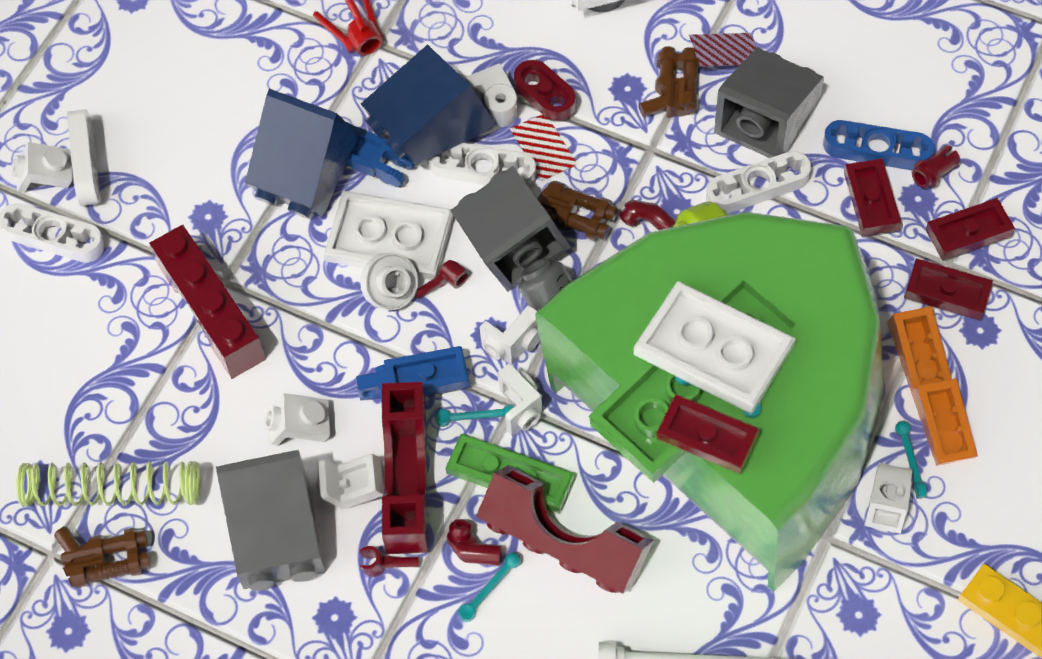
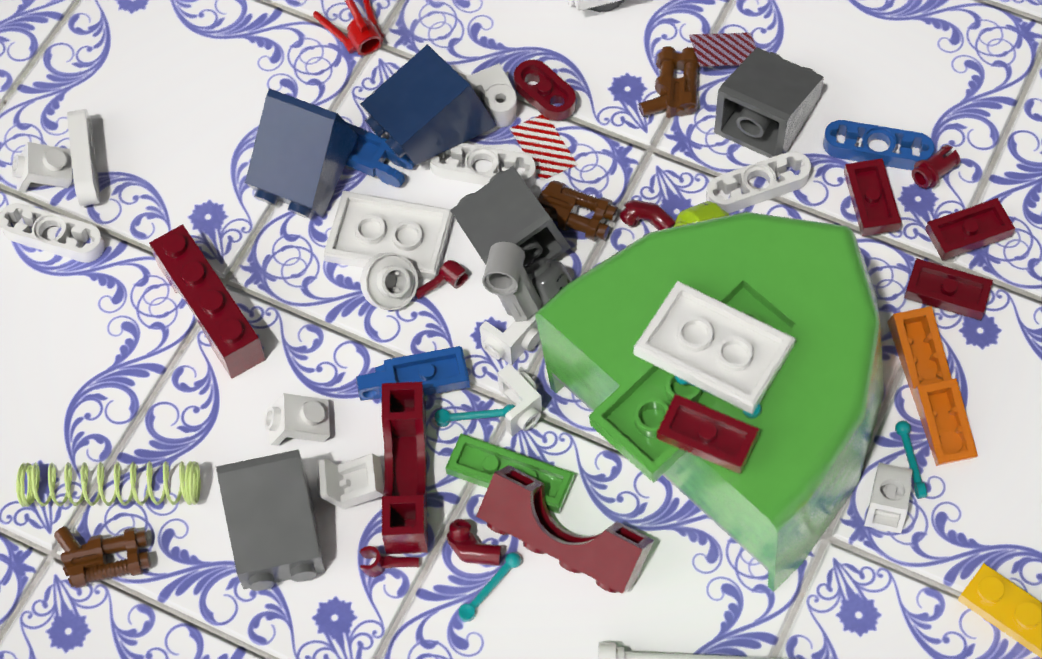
(510, 282): none -> light grey piece

